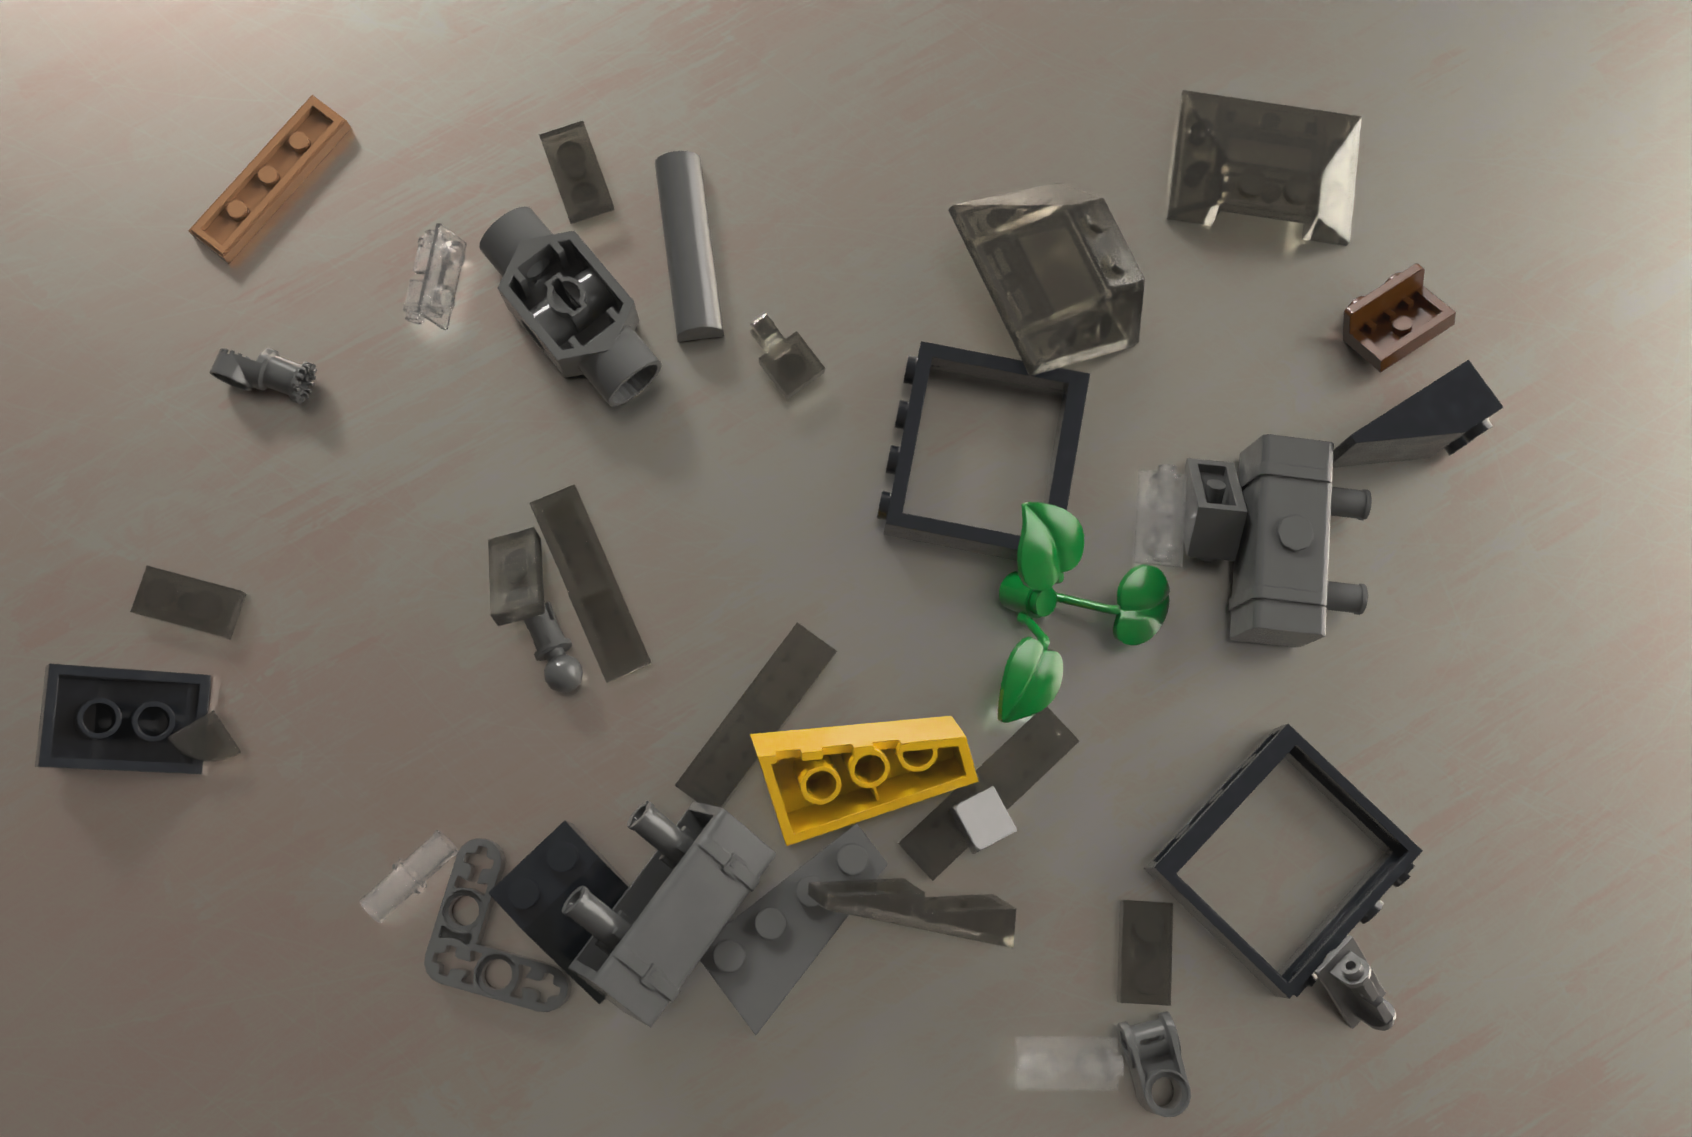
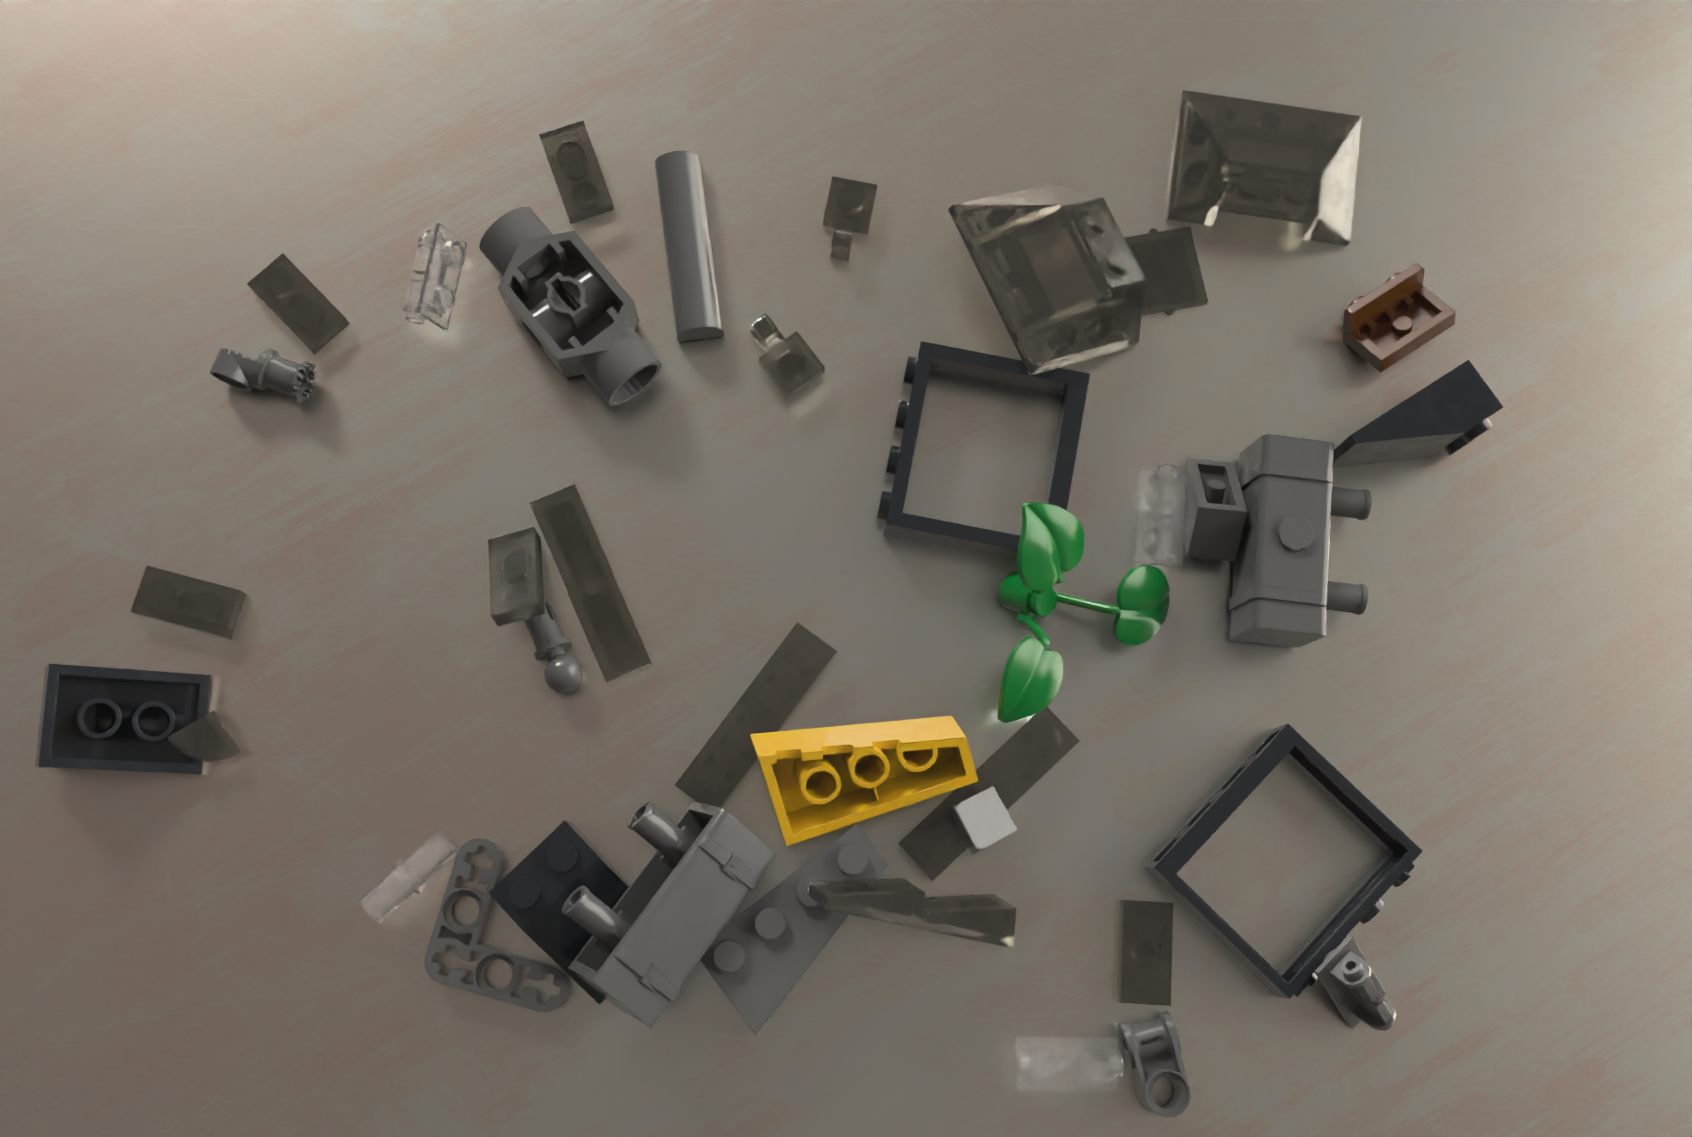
(270, 179): medium nougat tile -> none
(298, 303): none -> clear smoke plate
(848, 211): none -> clear smoke plate
(1169, 270): none -> clear smoke piece

